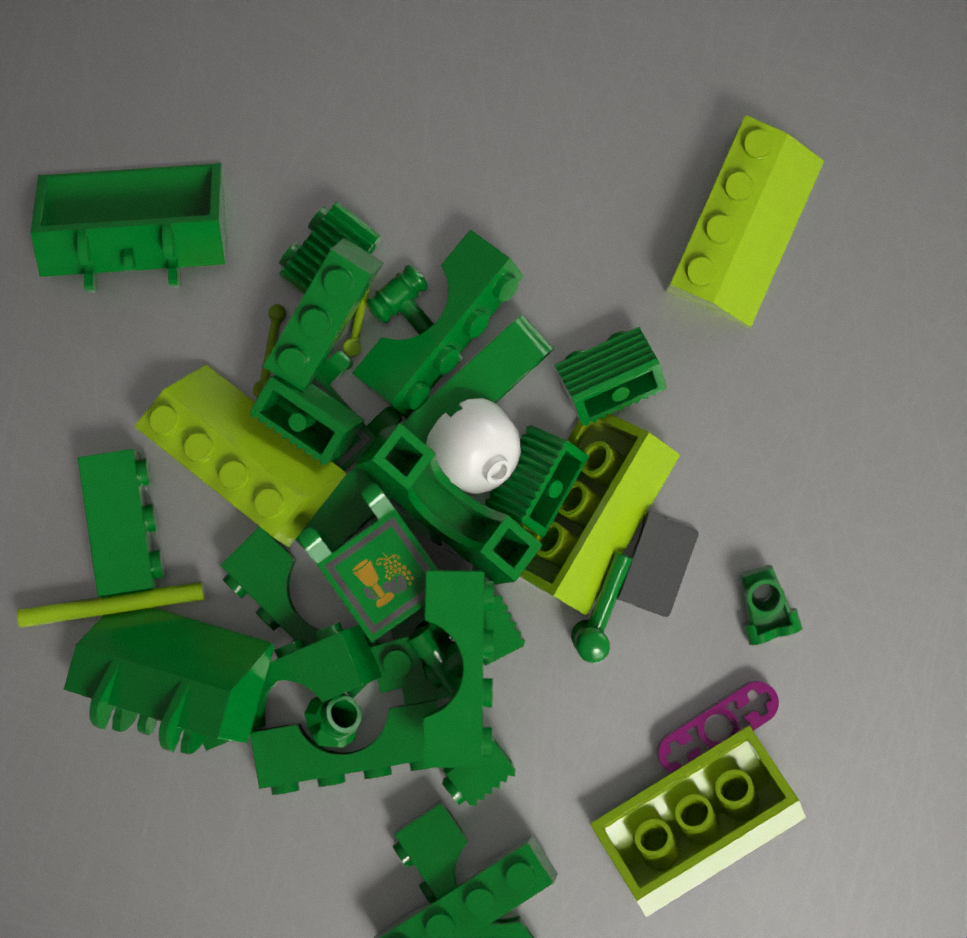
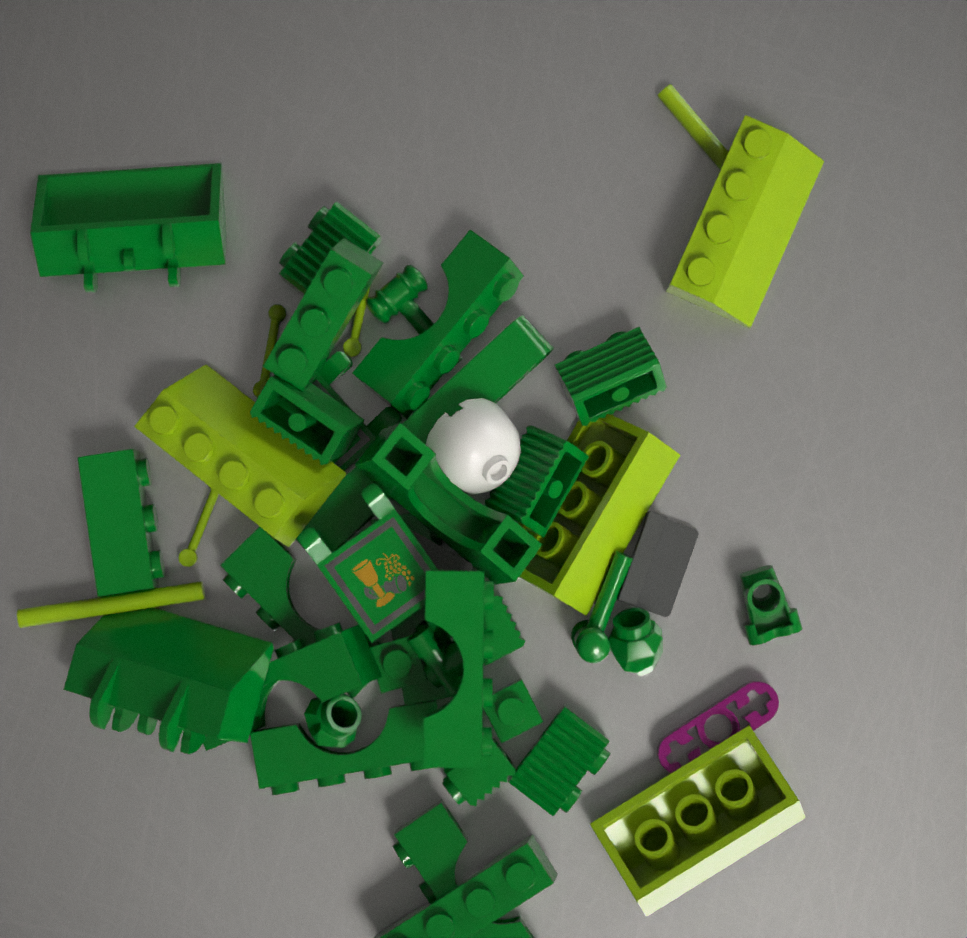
(189, 557): none -> lime hinge
(512, 711): none -> green brick
(560, 761): none -> green brick
(636, 641): none -> green rock
(693, 124): none -> lime piece

